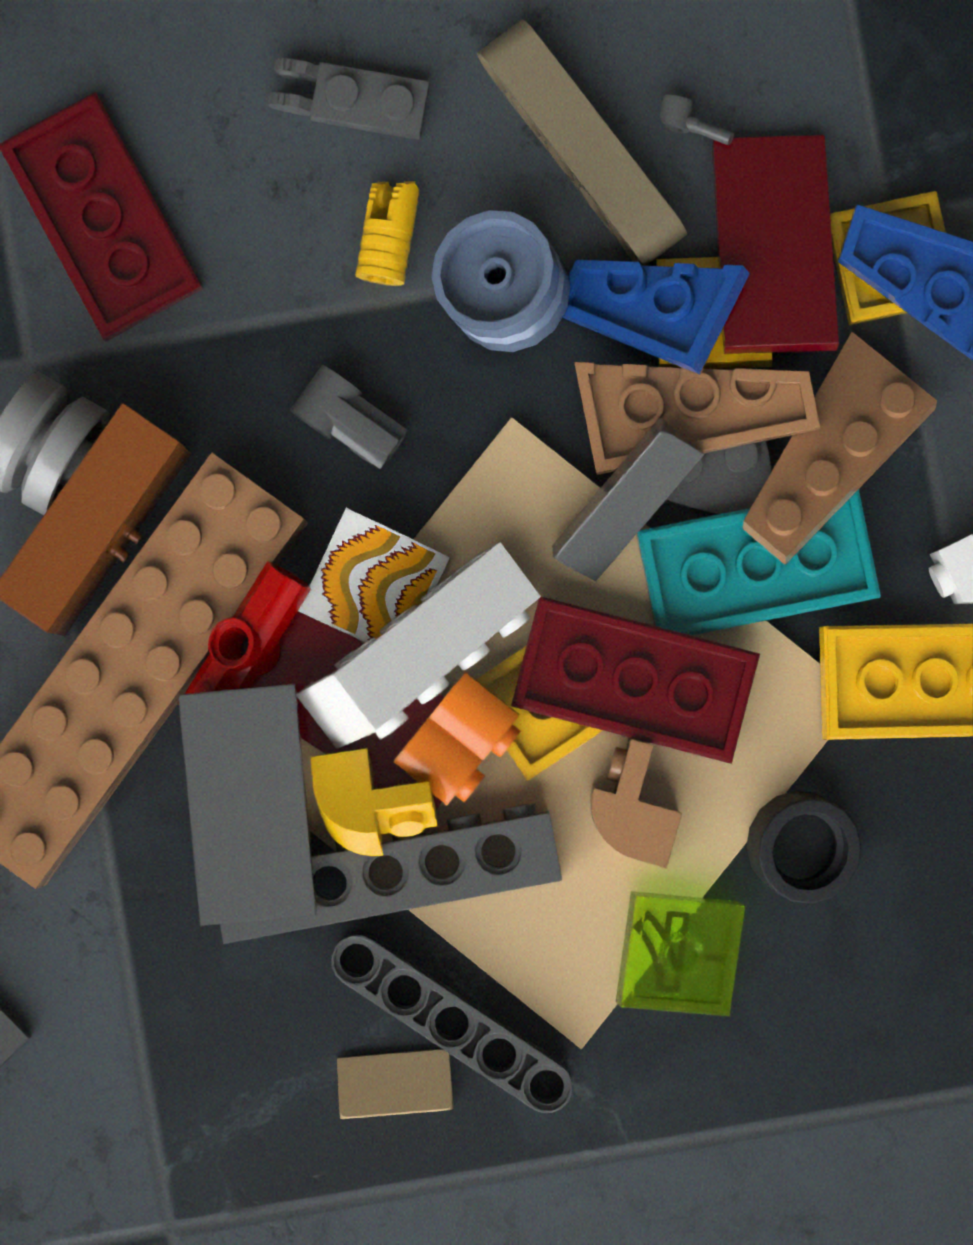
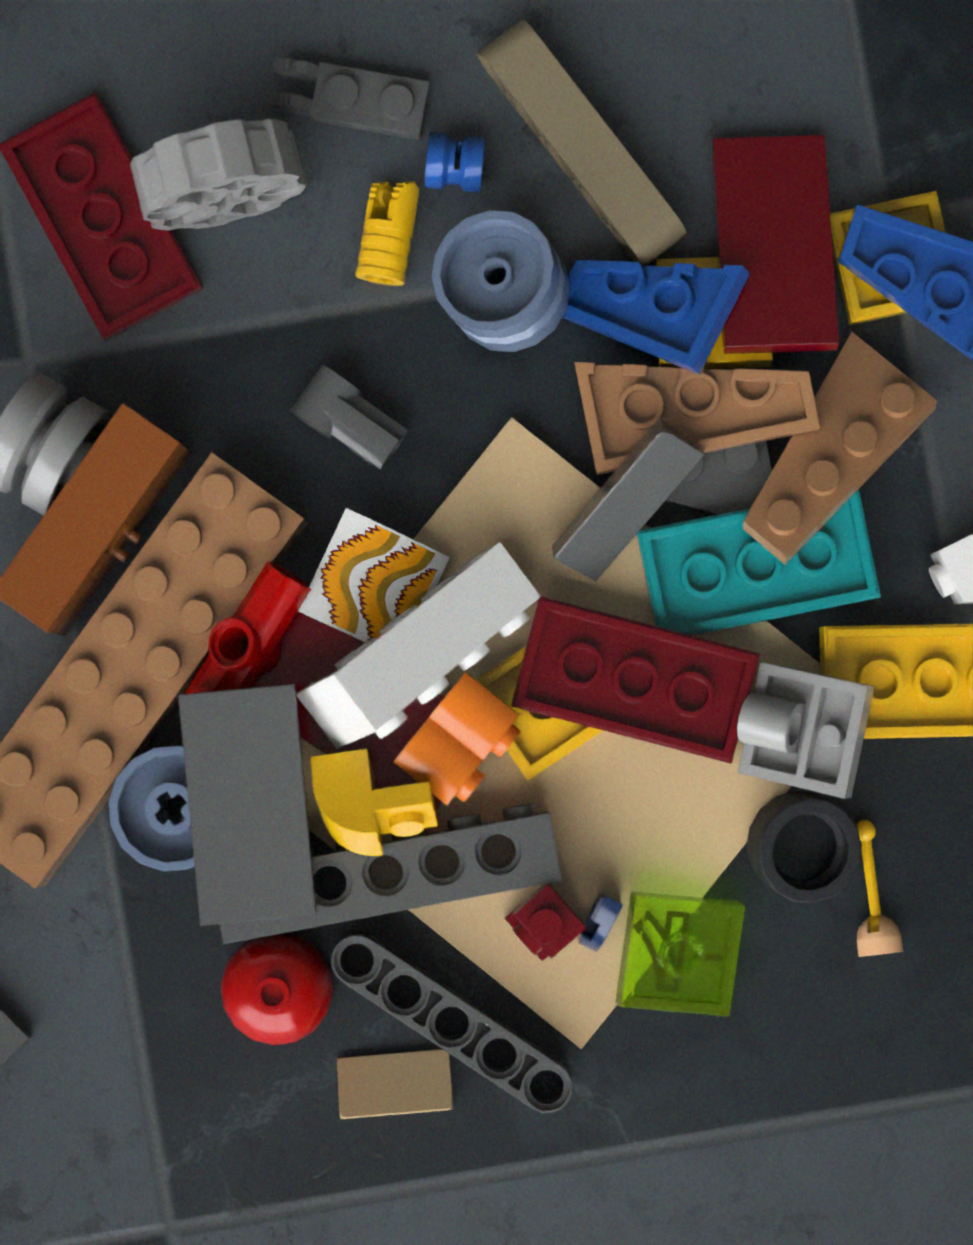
(141, 810): none -> sand blue wheel
(217, 174): none -> light grey connector
(277, 988): none -> red cylinder
(442, 162): none -> blue wheel
(545, 922): none -> dark red brick
(600, 921): none -> dark blue tile
(623, 821): medium nougat brick -> none
(677, 117): dark grey hand -> none
(804, 729): none -> light grey plate
(876, 933): none -> hinge

